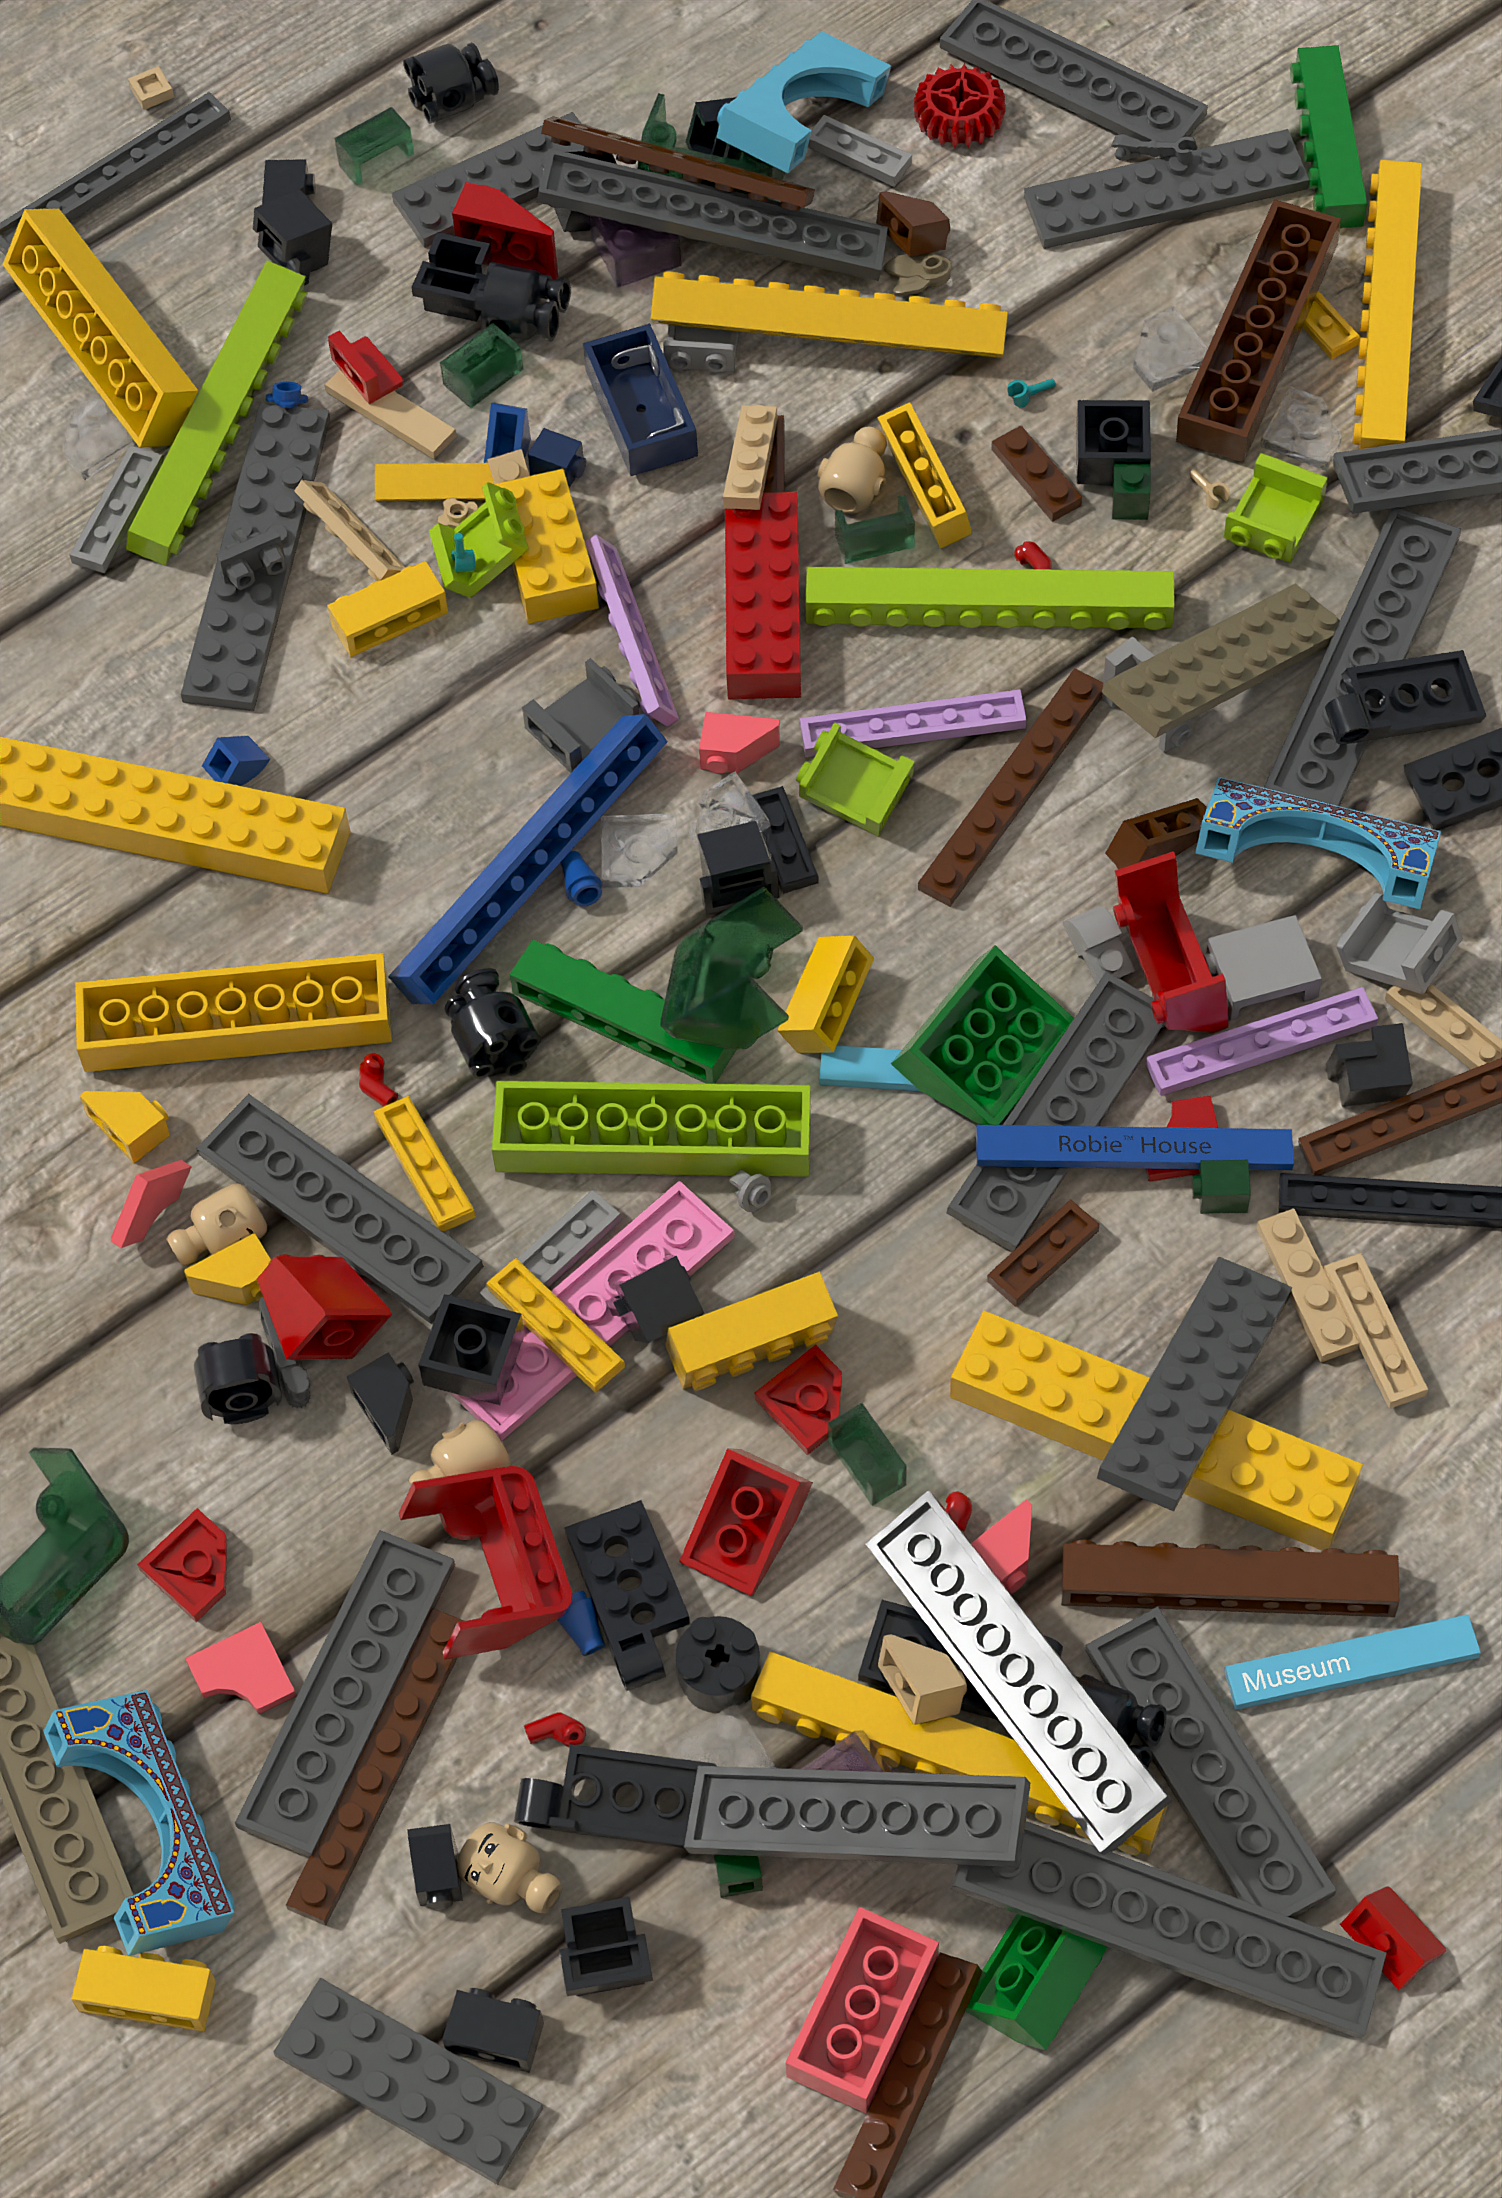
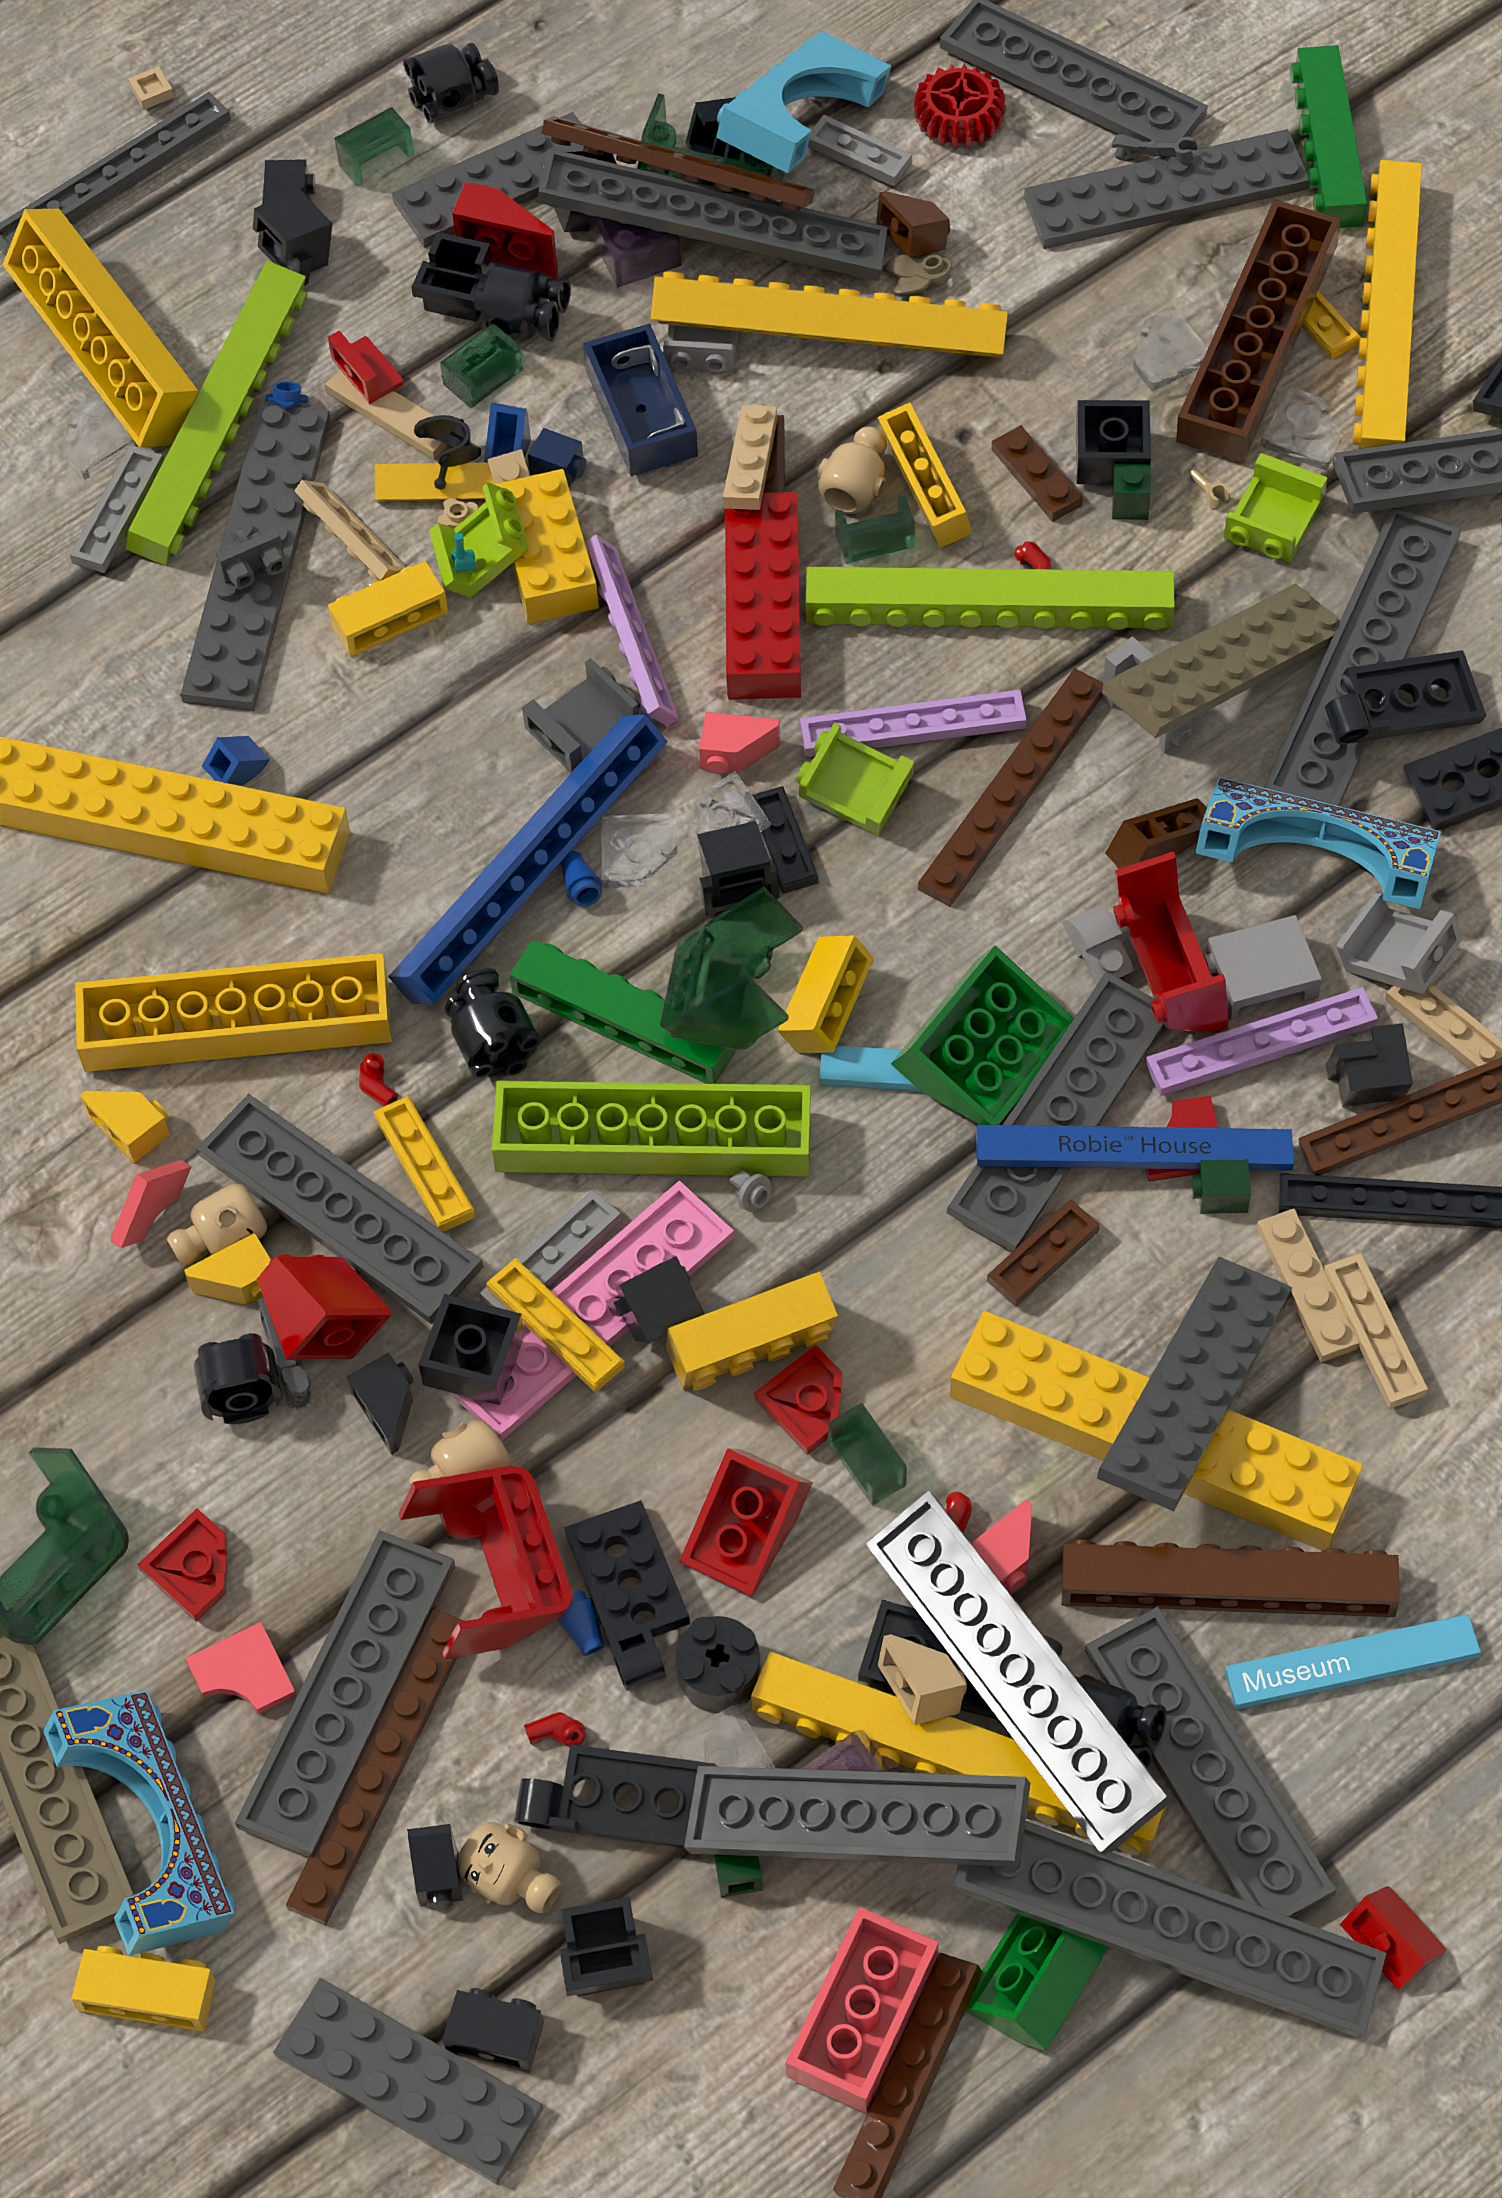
(454, 433): none -> black helmet
(1024, 392): teal hand -> none

